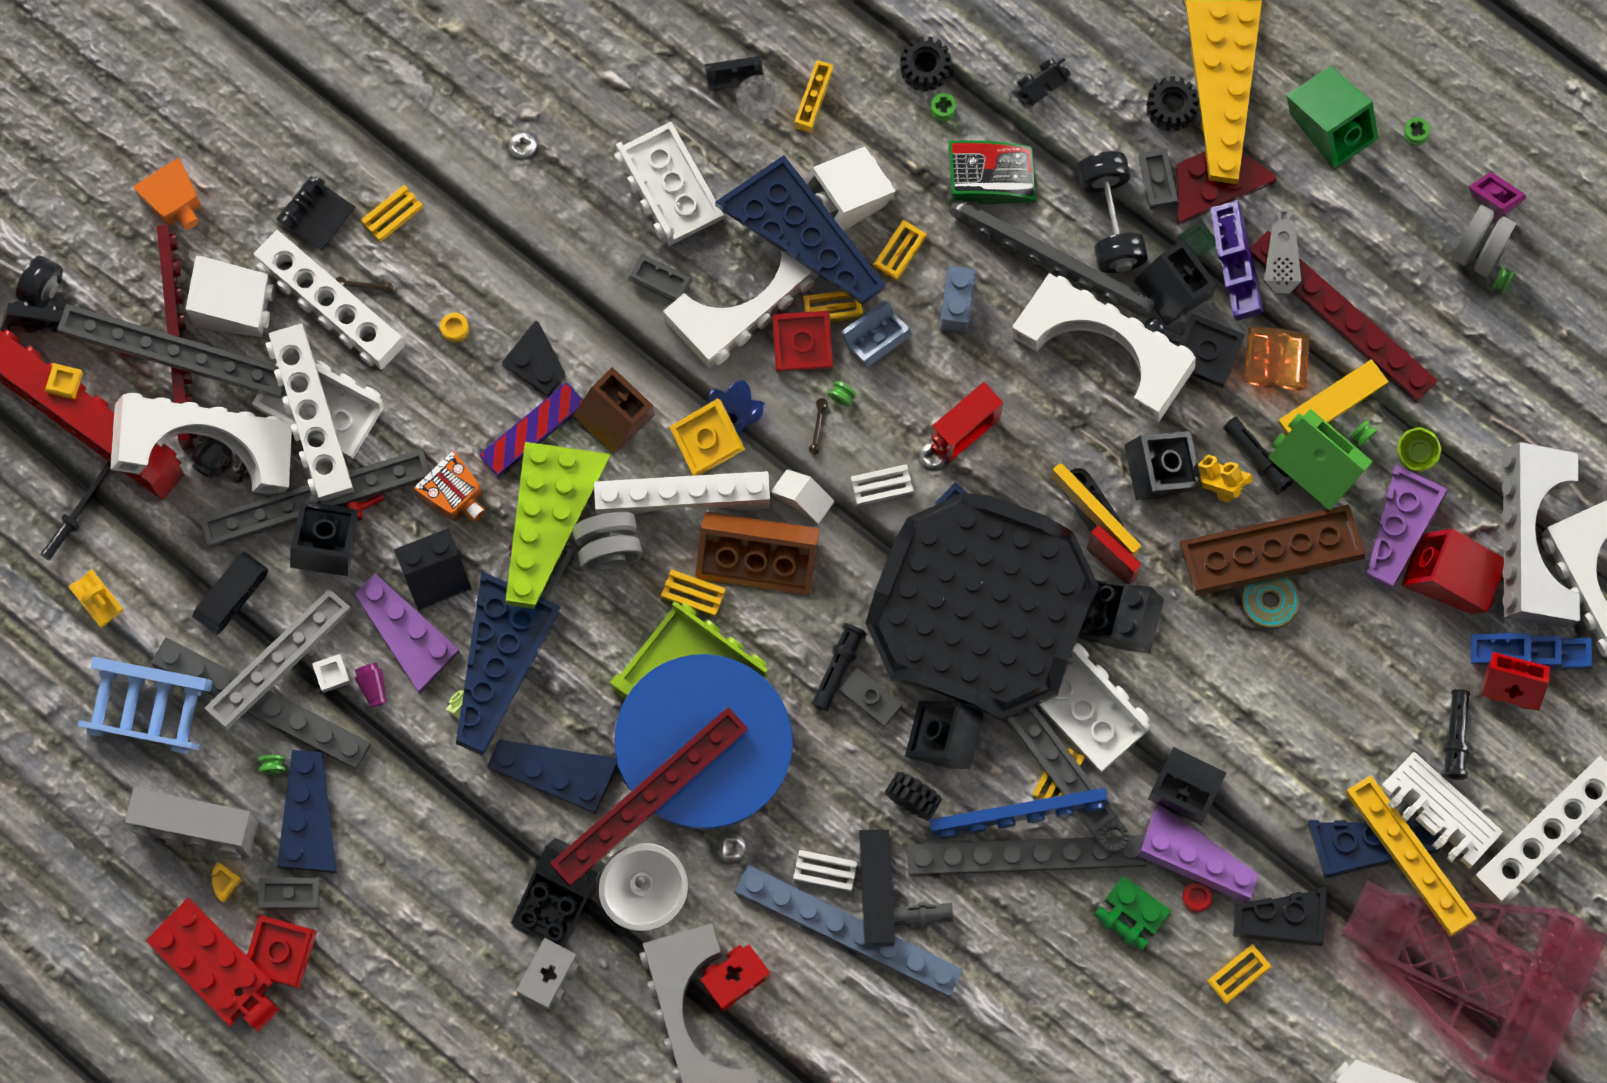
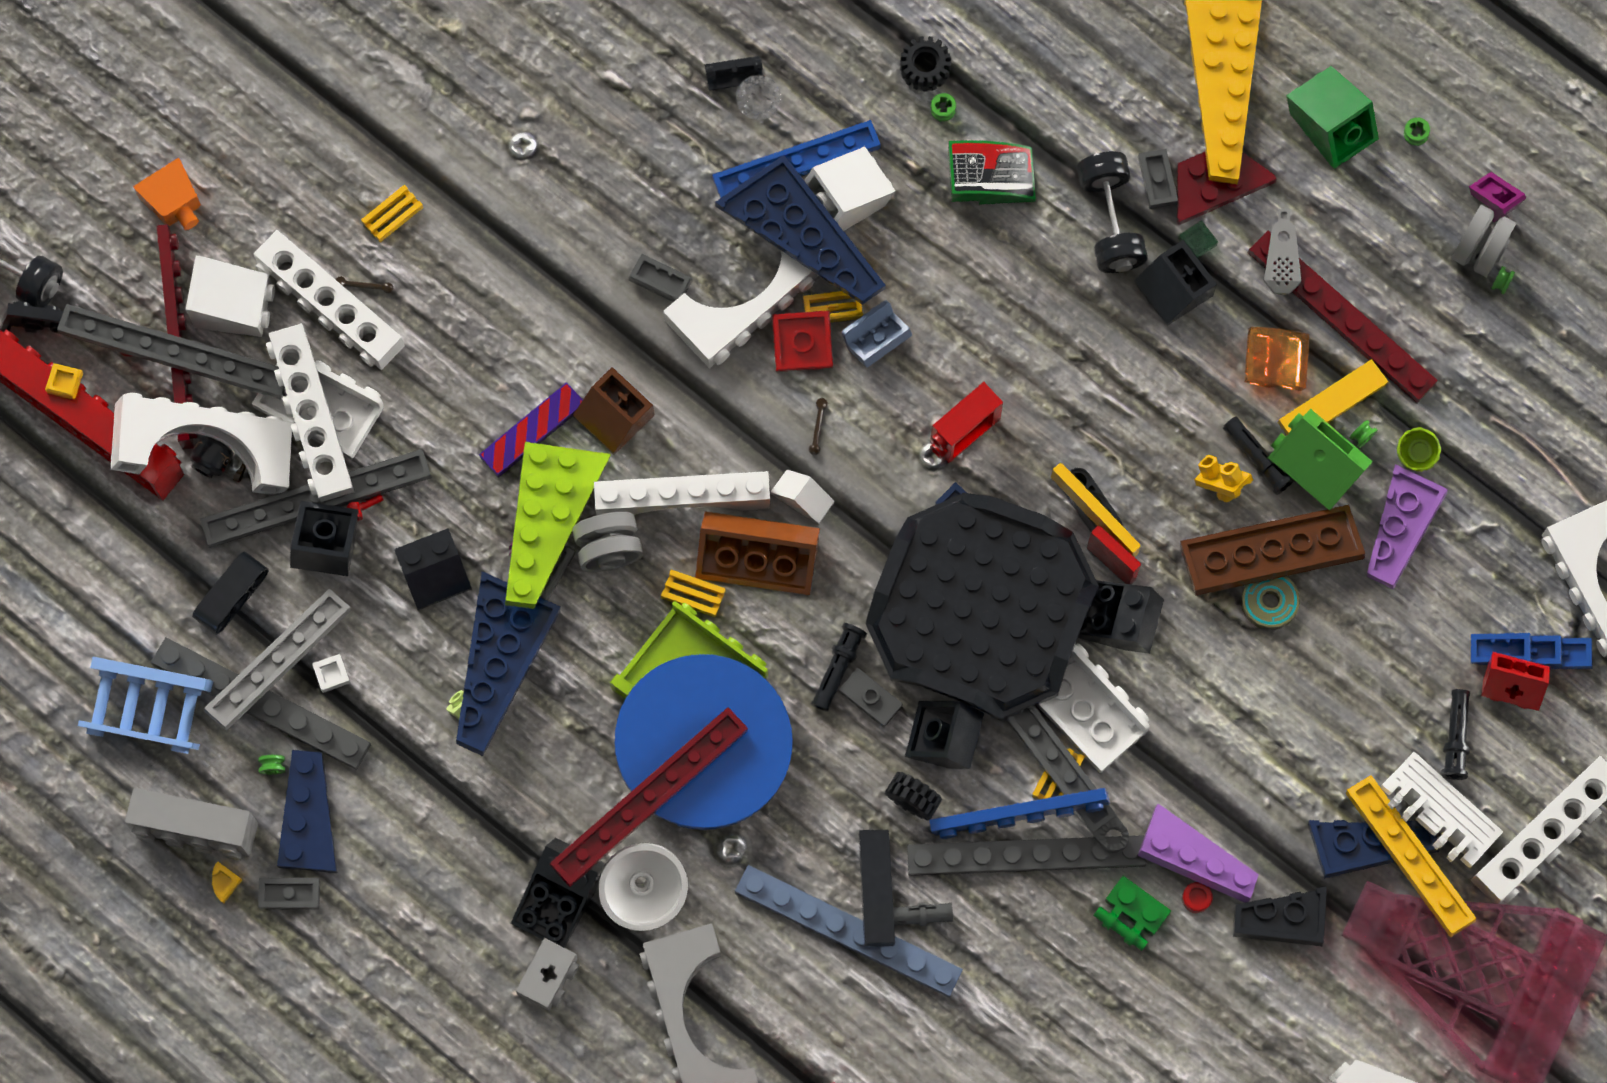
(70, 522): black sword -> none
(96, 598): yellow hips -> none
(214, 966): red hinge -> none
(281, 950): red plate -> none
(316, 212): black hinge -> none
(372, 684): magenta cone -> none
(411, 638): medium lavender wing -> none
(451, 490): torso -> none
(454, 327): yellow tile -> none
(535, 361): black wing -> none
(558, 772): dark blue wing -> none
(668, 184): white bracket -> none
(707, 438): yellow tile -> none
(739, 404): clear blue plate -> none
(751, 975): red brick -> none
(803, 156): none -> blue plate
(813, 96): yellow piece -> none
(825, 870): white tile -> none
(842, 394): bright green bush -> none
(880, 474): white tile -> none
(888, 270): yellow tile -> none
(957, 299): sand blue brick -> none
(1032, 86): black hinge -> none
(1059, 262): dark grey plate -> none
(1063, 309): white arch -> none
(1162, 465): black slope -> none
(1178, 89): black tyre -> none
(1187, 786): black slope -> none
(1210, 343): black plate -> none
(1219, 990): yellow tile -> none
(1236, 260): dark purple slope -> none
(1454, 571): red slope -> none
(1528, 585): arch -> none

